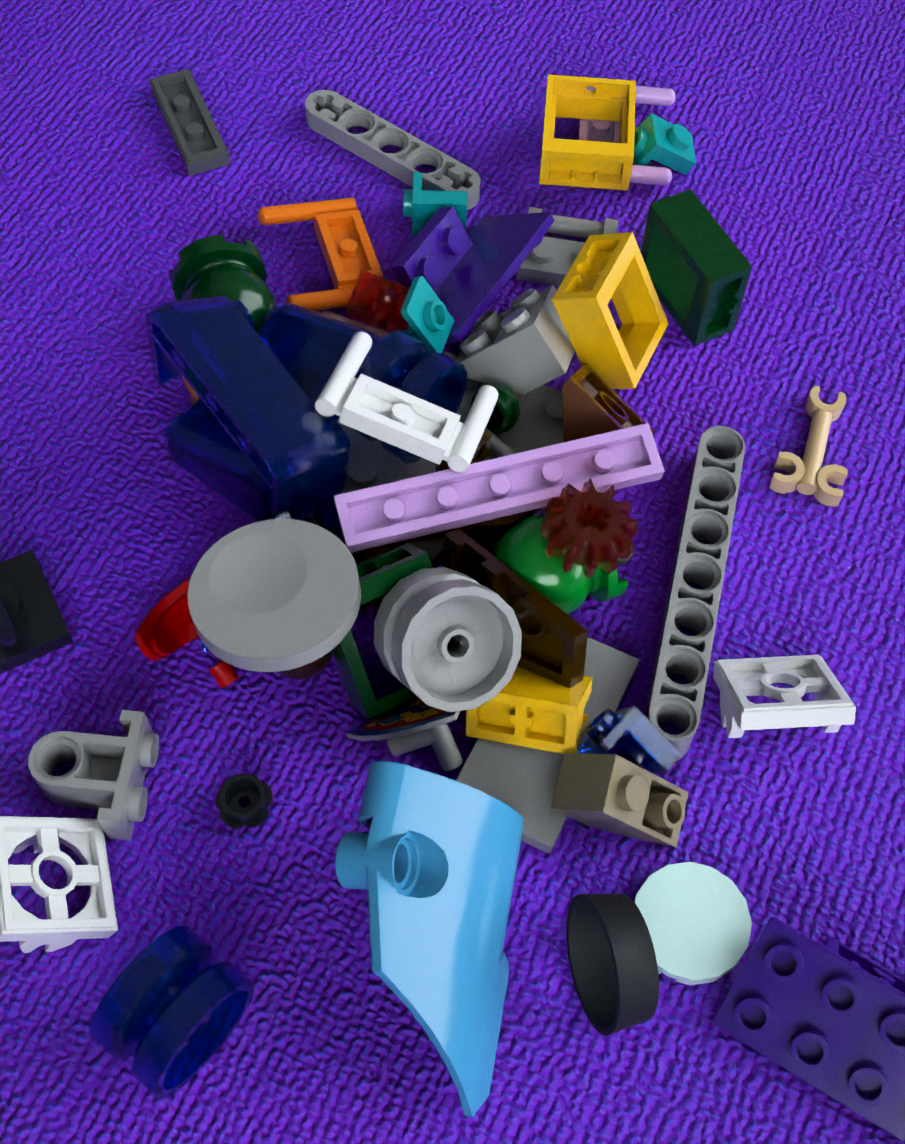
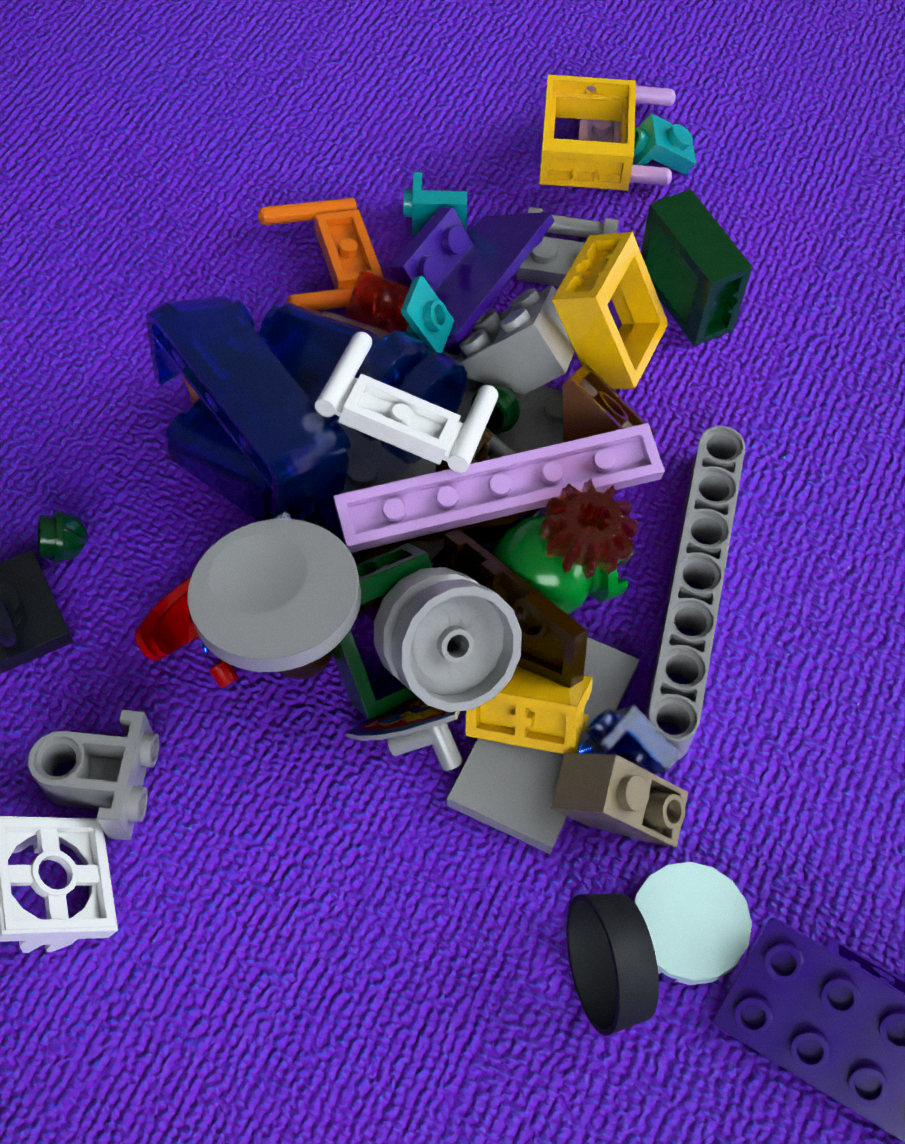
(60, 536): none -> dark green plate
(171, 1010): clear blue wheel -> none
(189, 122): dark grey tile -> none
(223, 269): dark green tile -> none
(238, 788): black plate -> none
(334, 114): light grey beam -> none
(438, 908): dark azure panel -> none
(753, 678): white piece -> none
(807, 474): tan bar -> none

